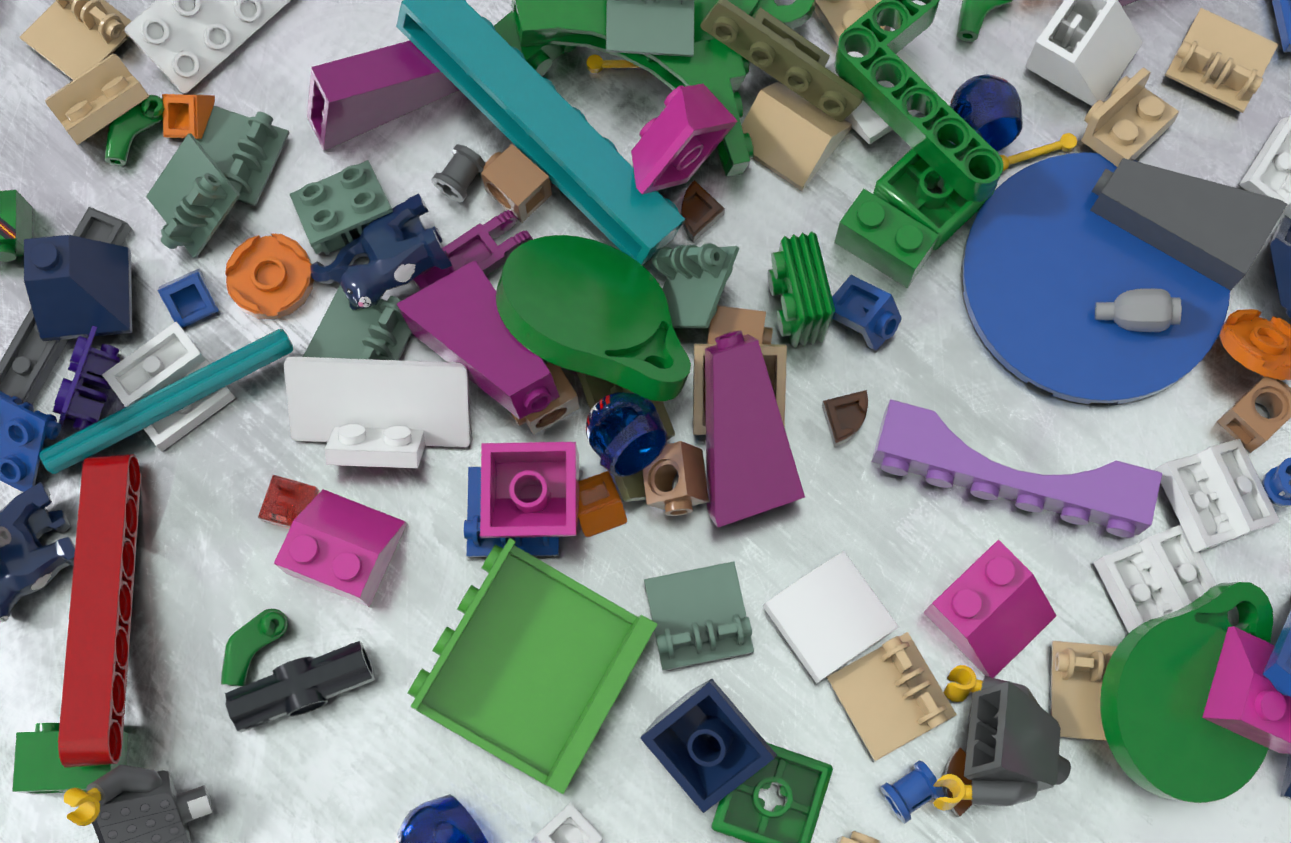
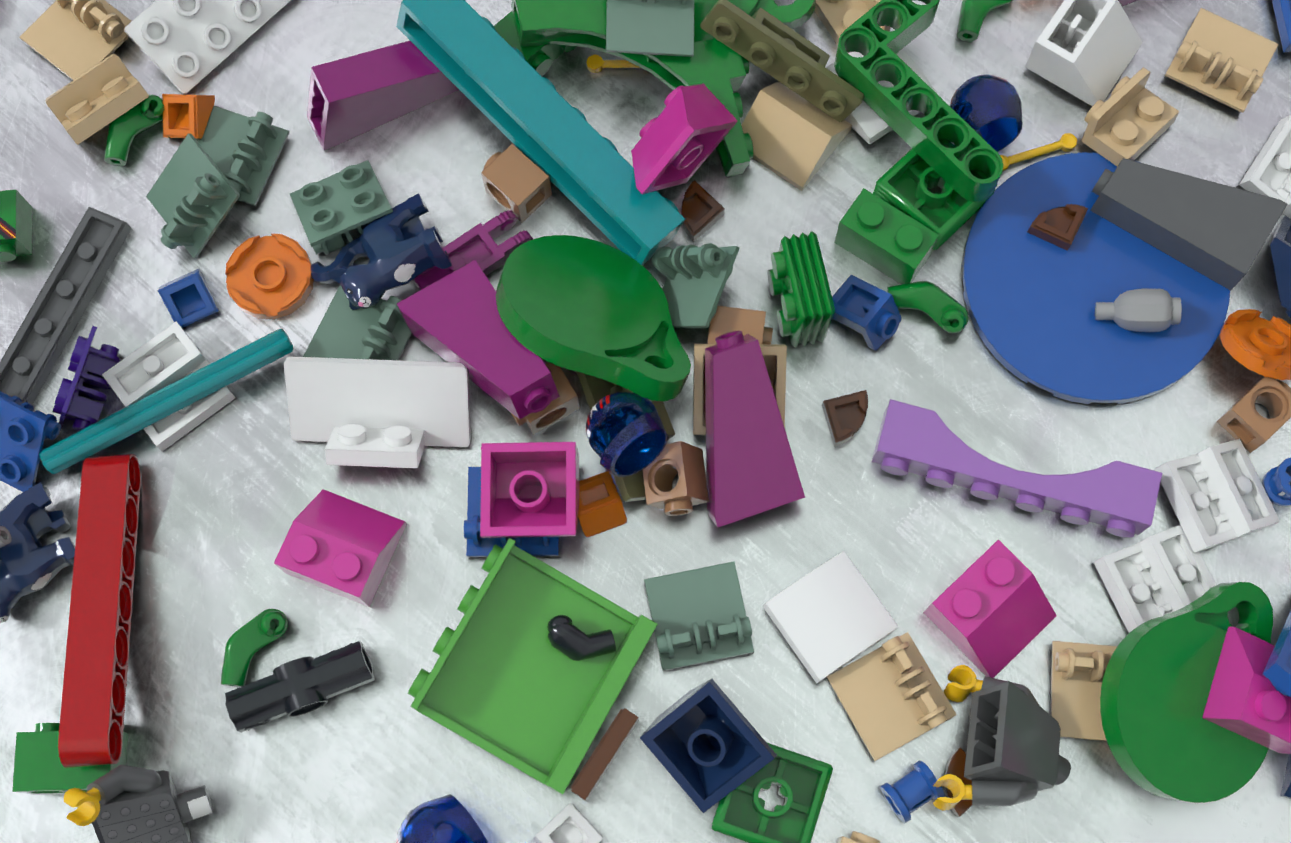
(78, 286): dark blue slope -> none
(285, 501): clear red tile -> none
(459, 173): dark grey bush -> none
(577, 644): none -> black arm
(604, 754): none -> reddish brown tile
(933, 301): none -> green arm
(1059, 225): none -> reddish brown tile

